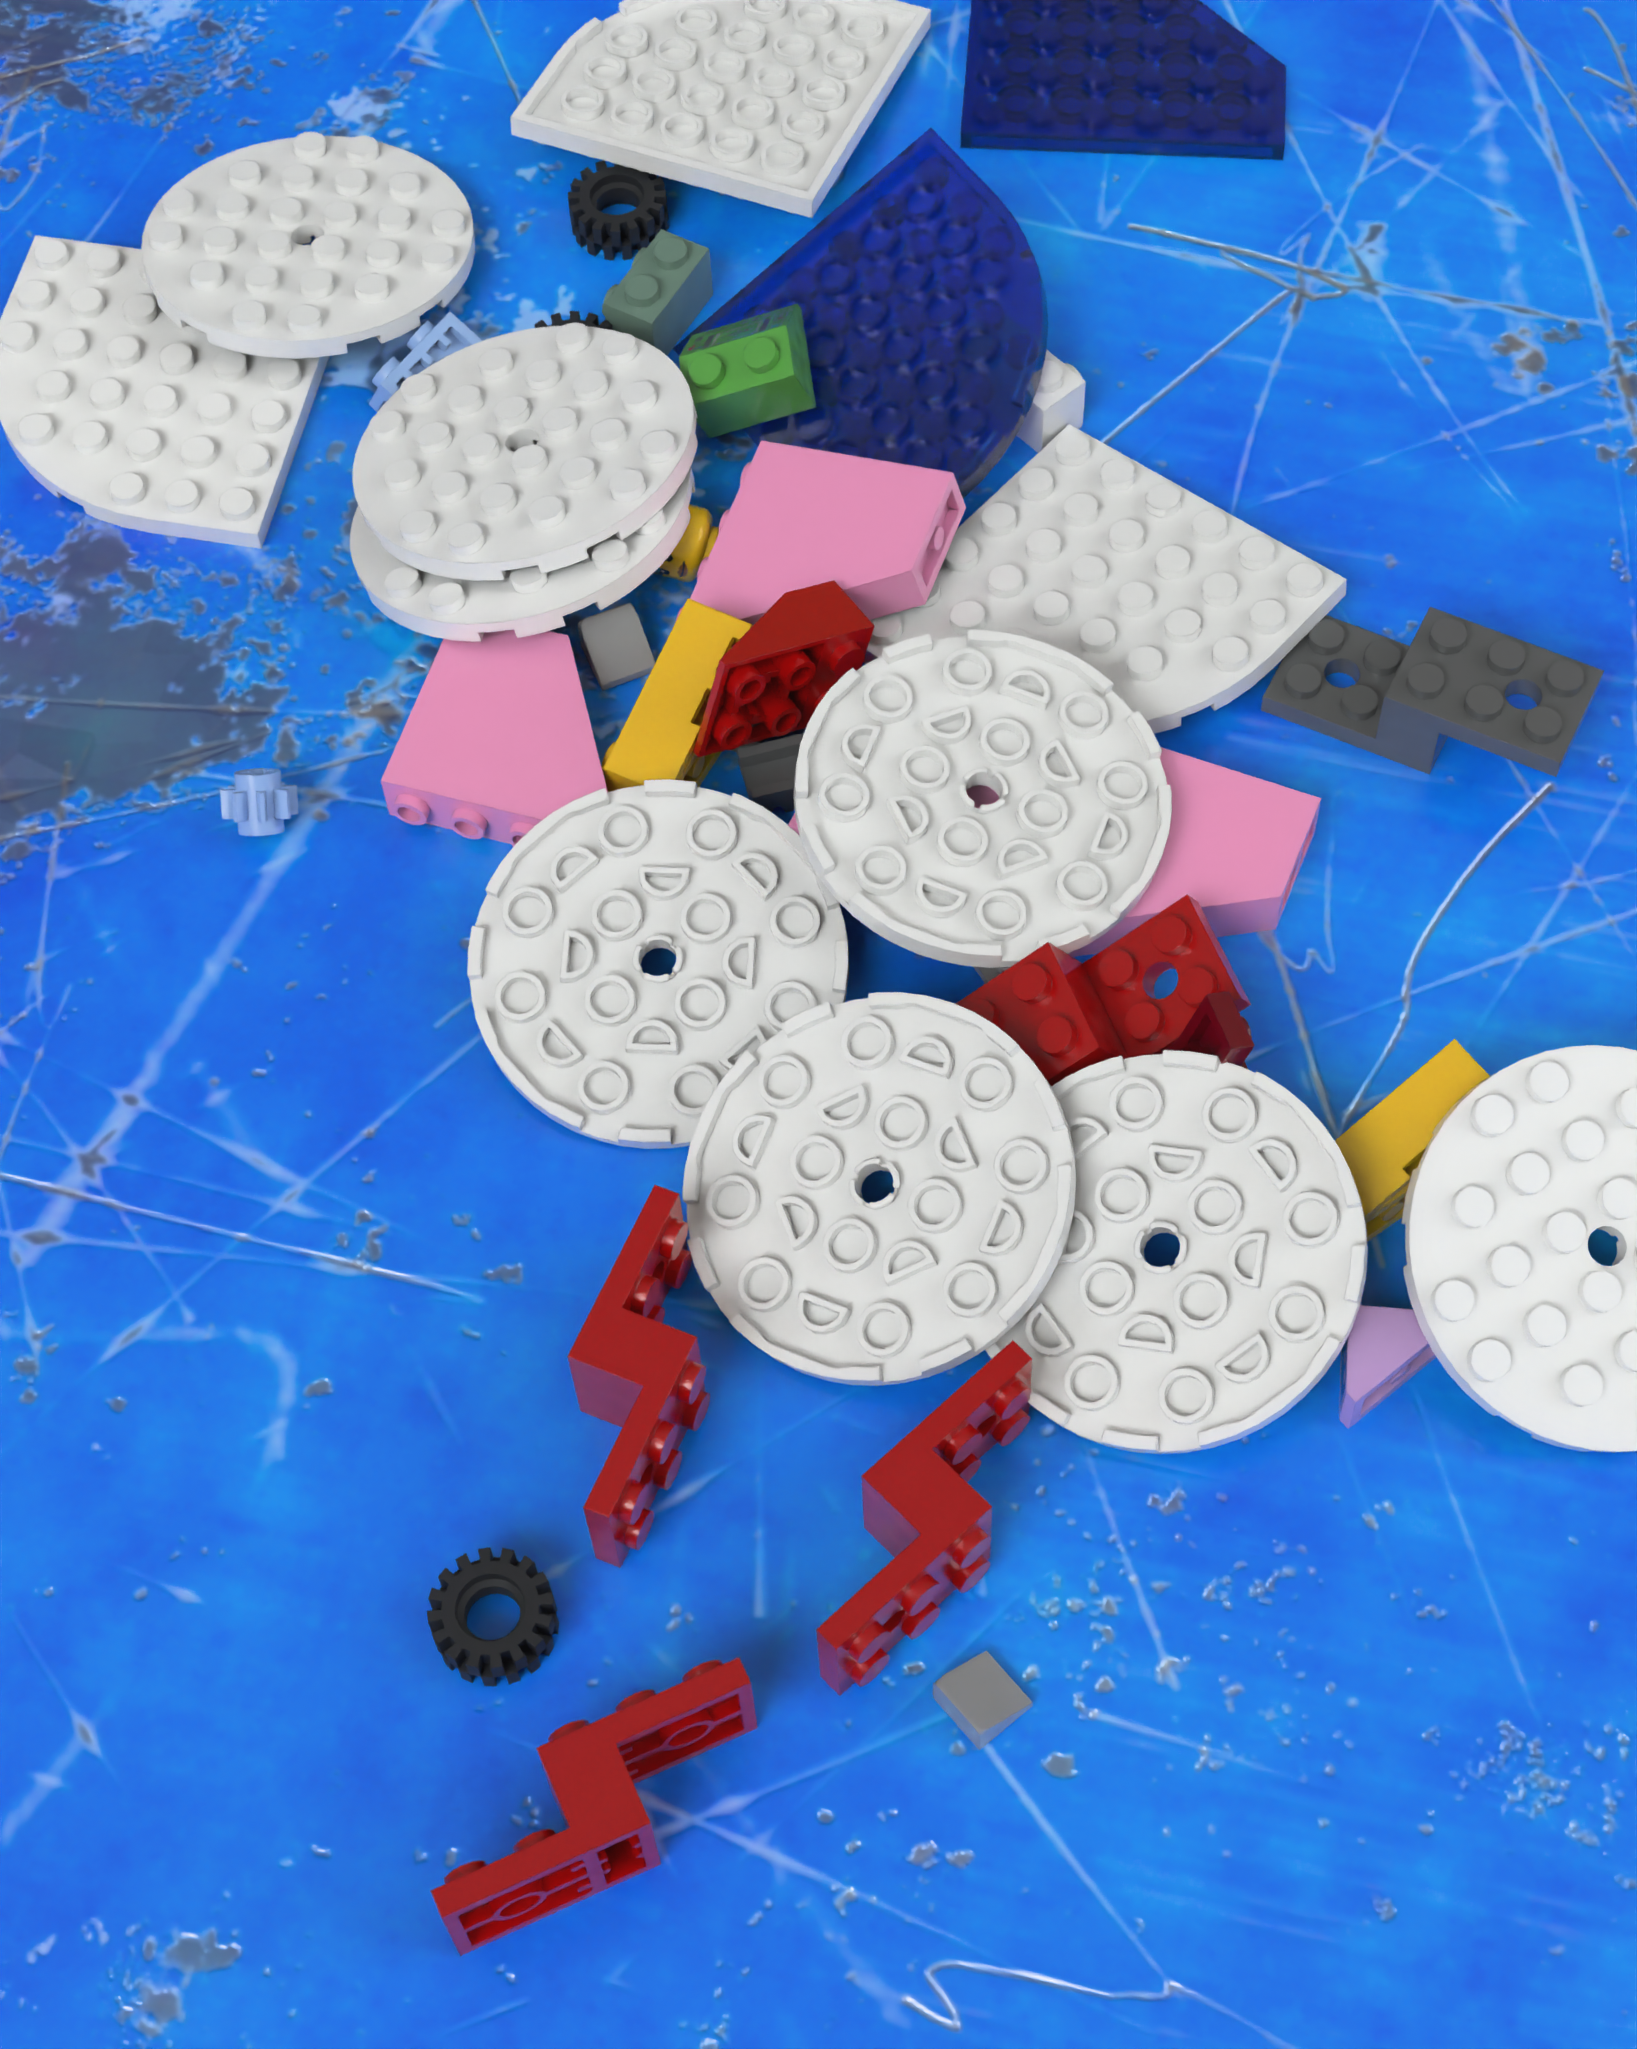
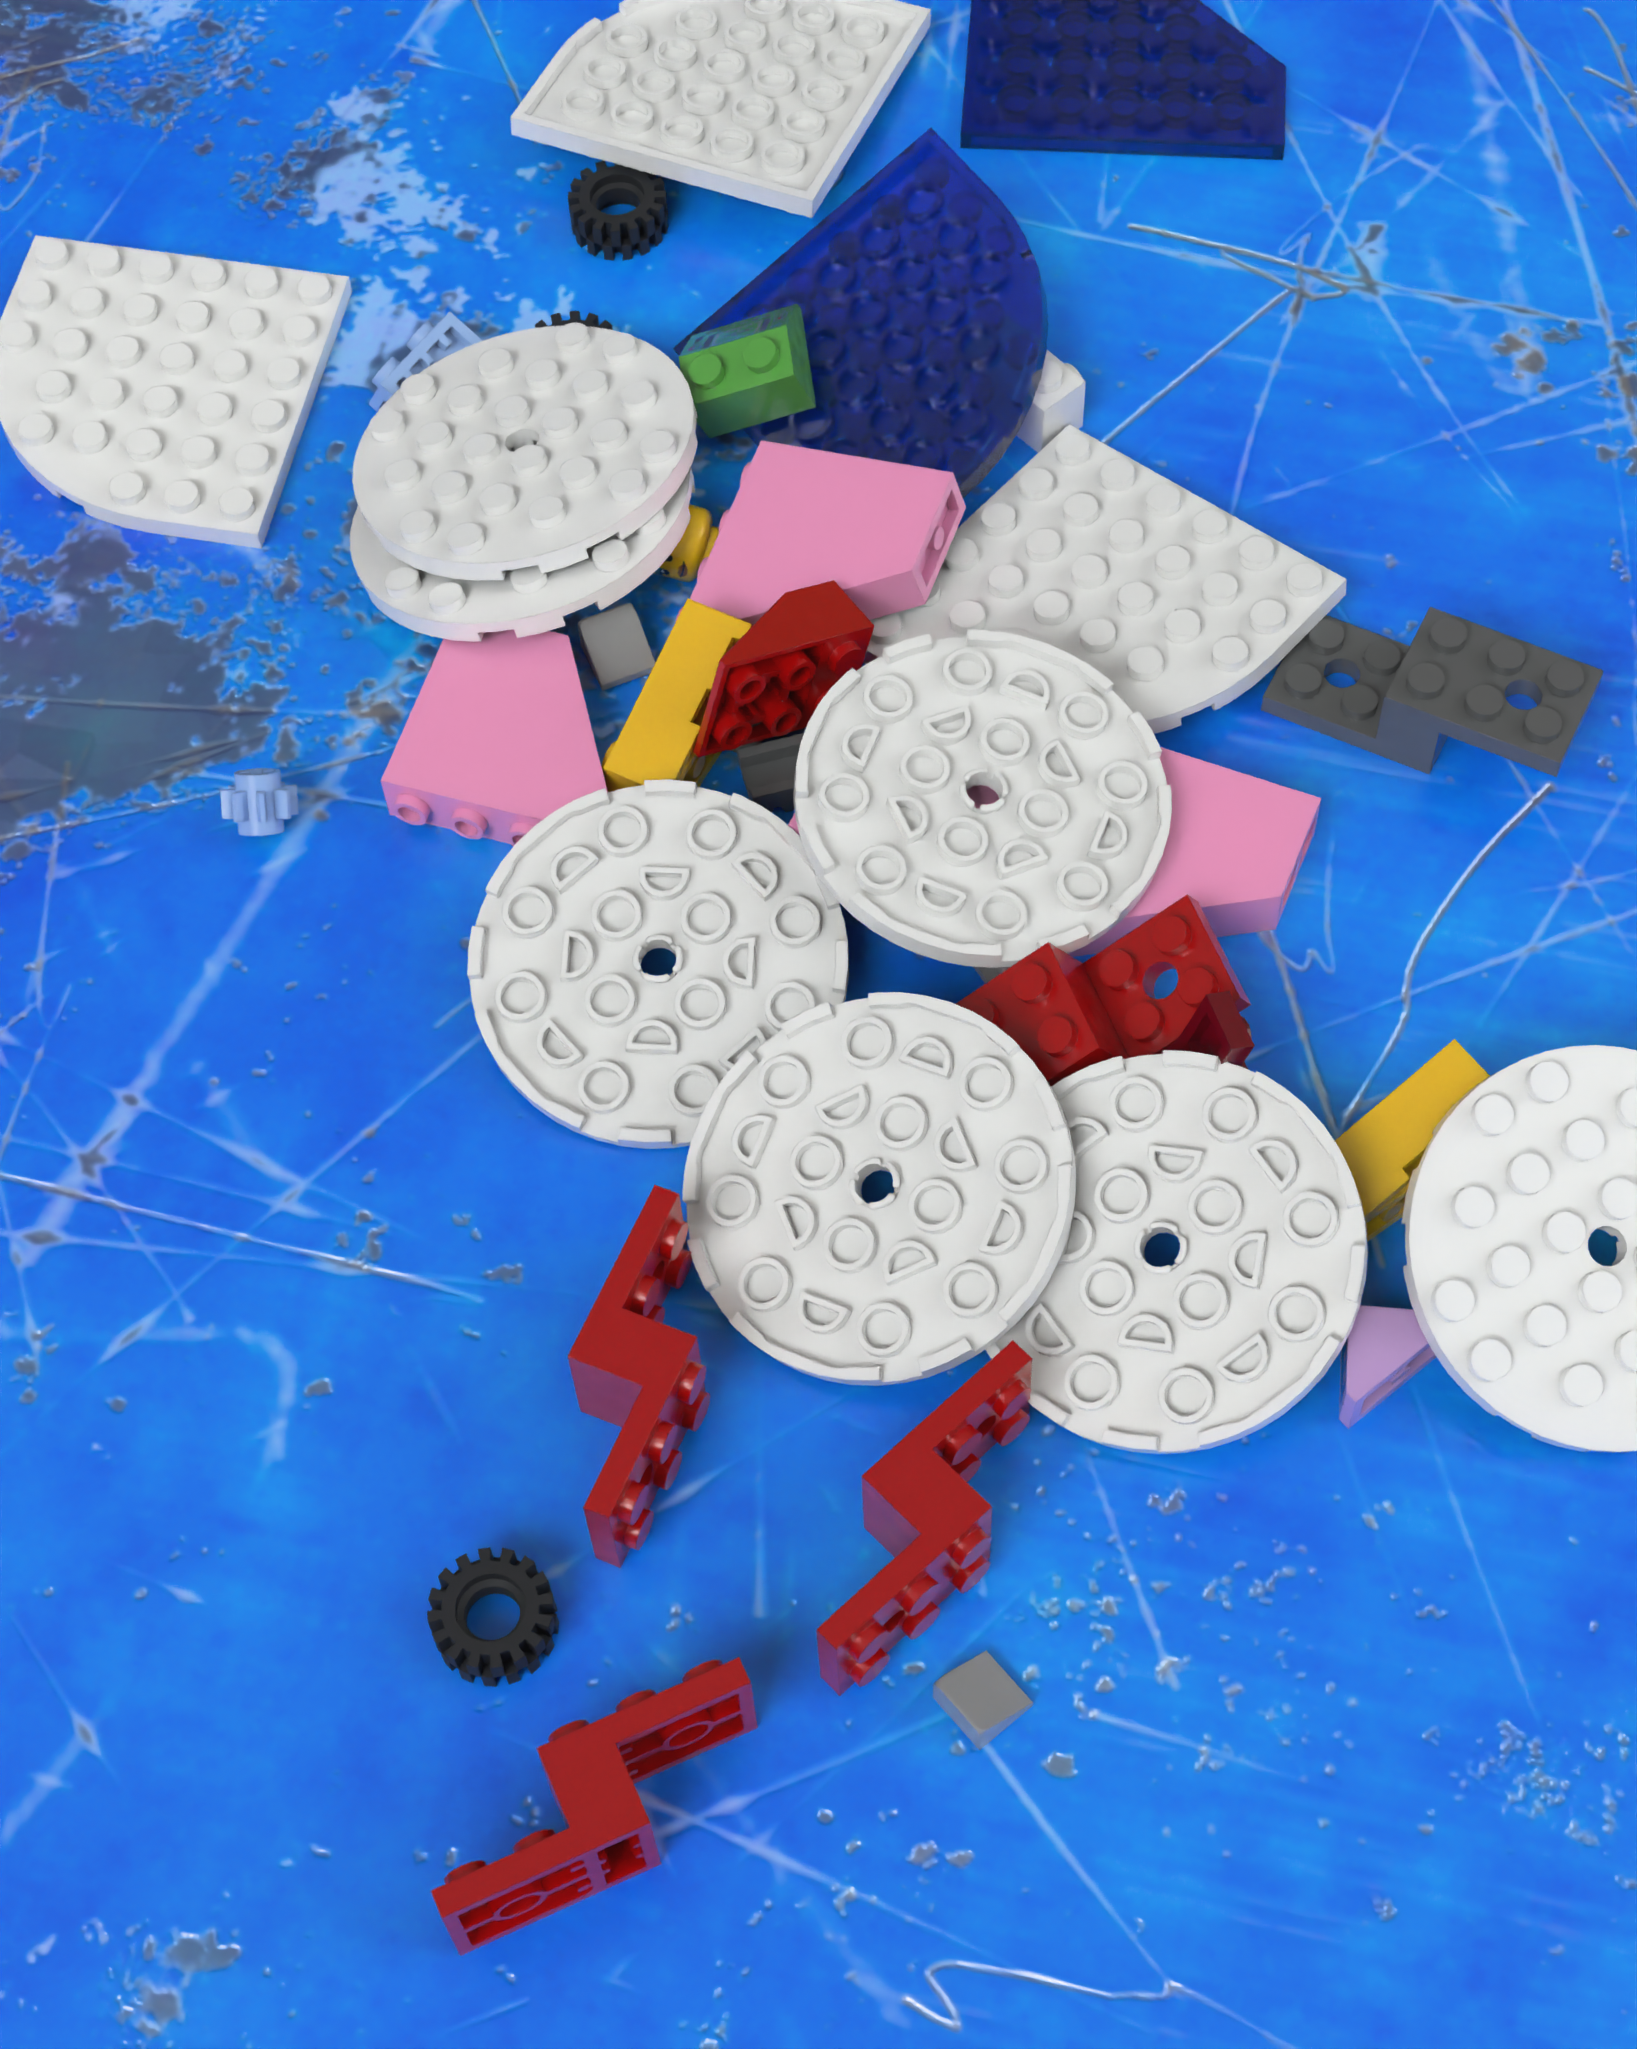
(232, 255): white plate -> none
(661, 291): sand green brick -> none

